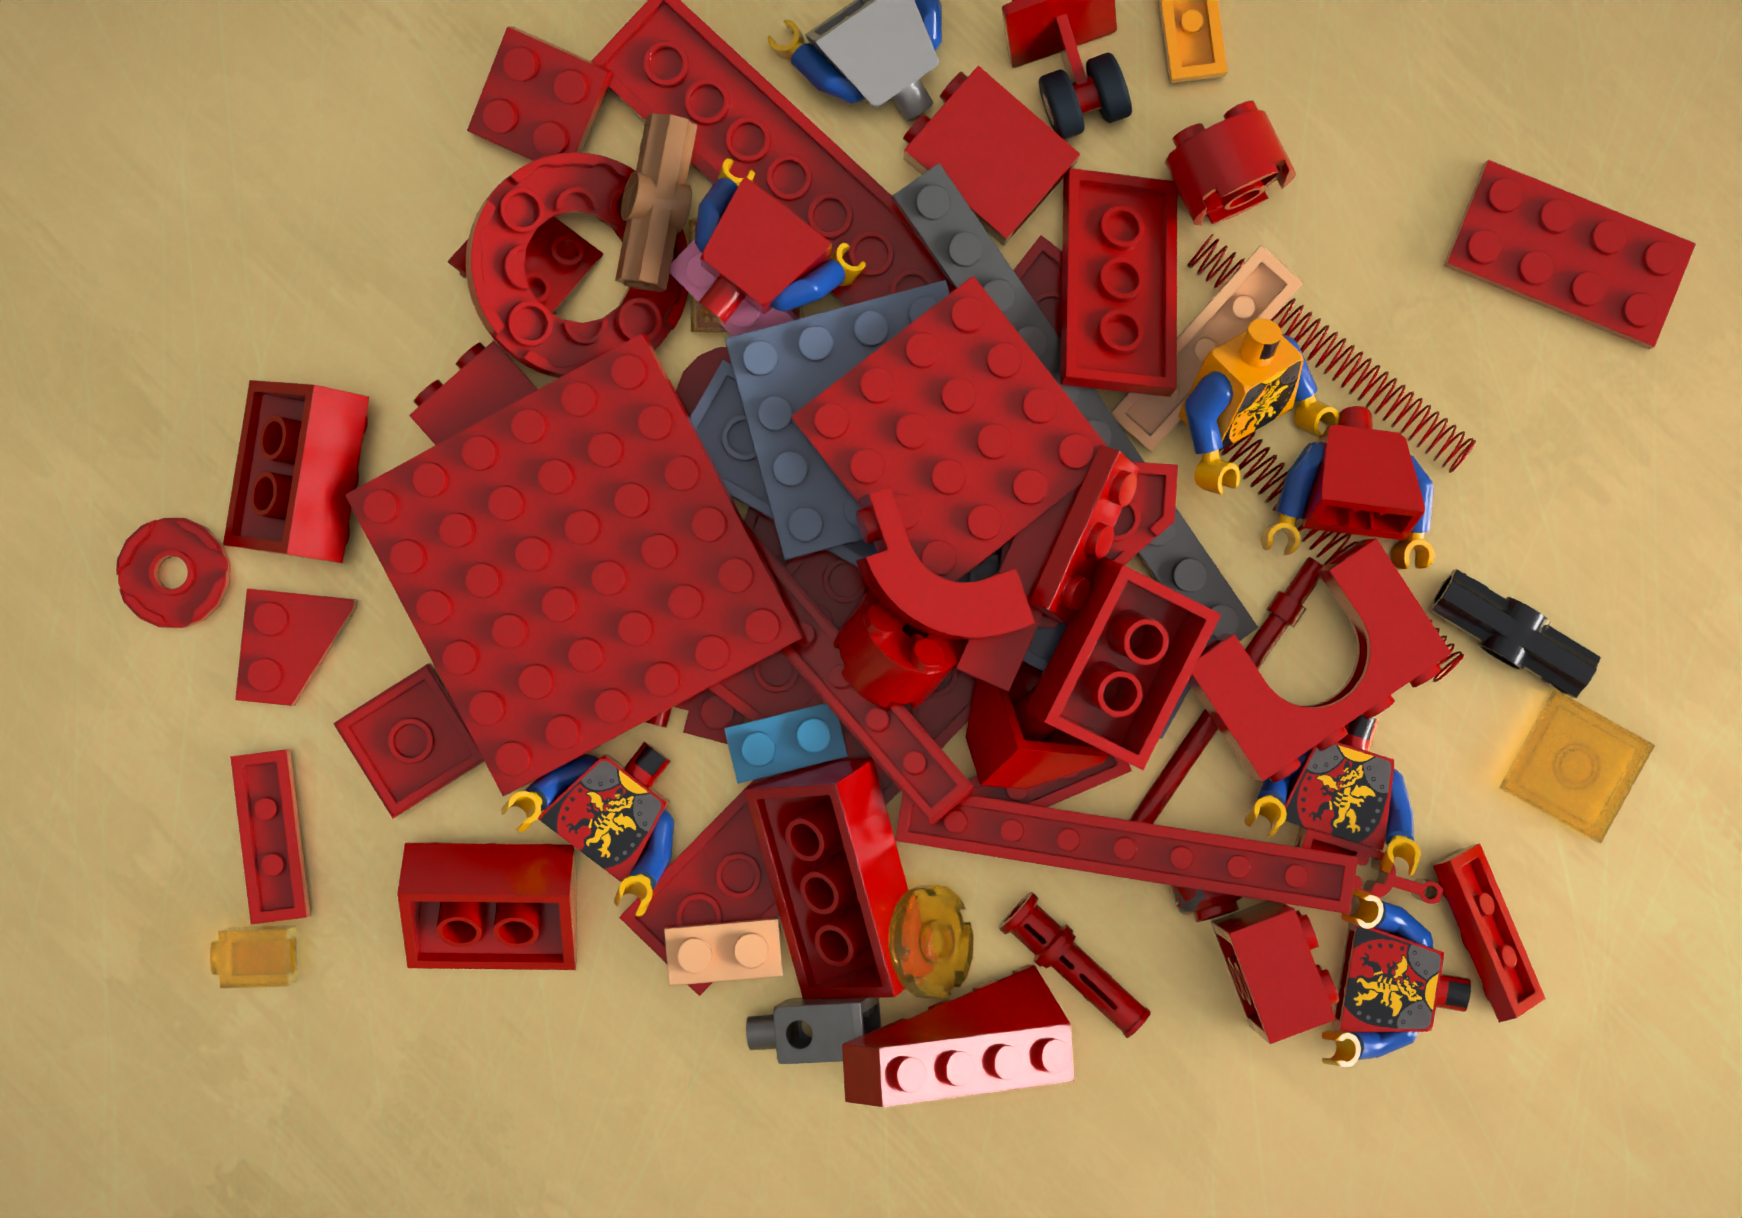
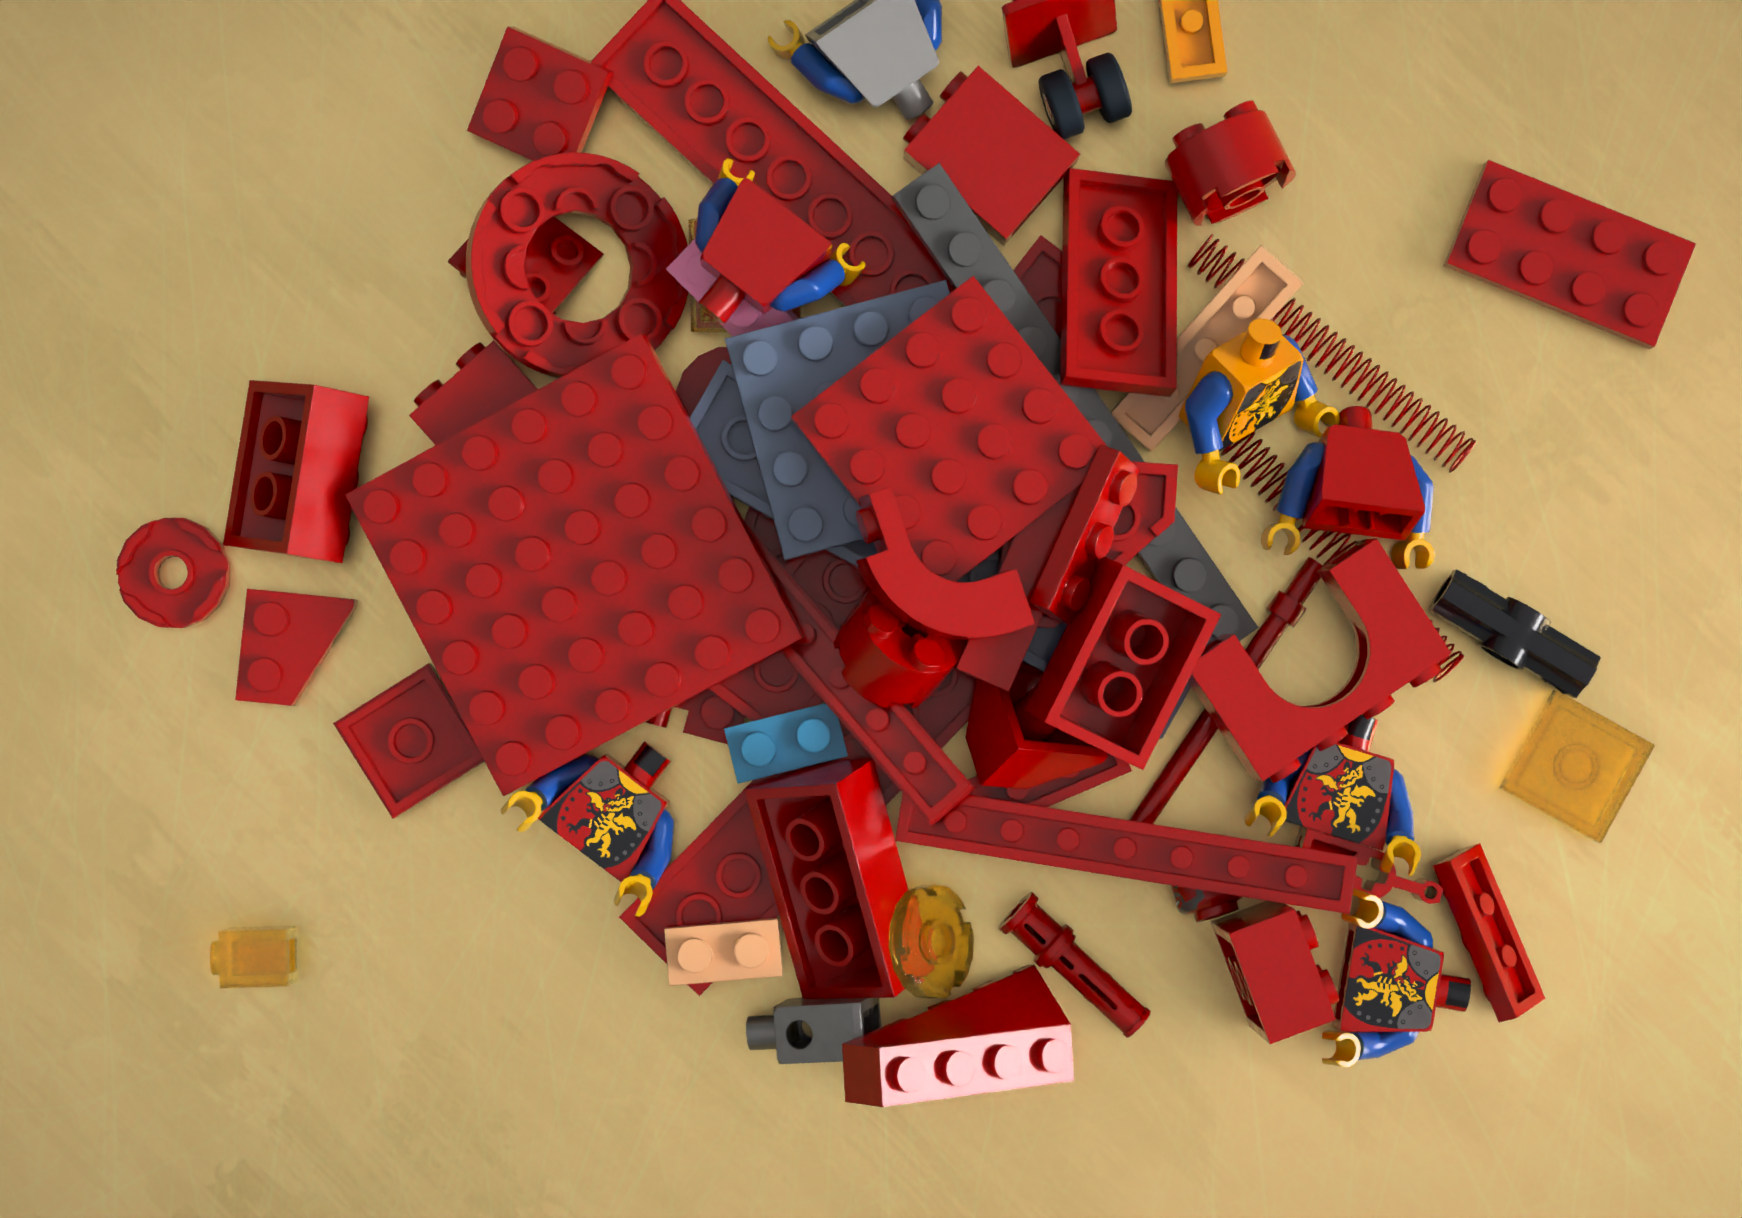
(270, 836): red plate -> none
(489, 906): red slope -> none
(656, 202): medium nougat piece -> none

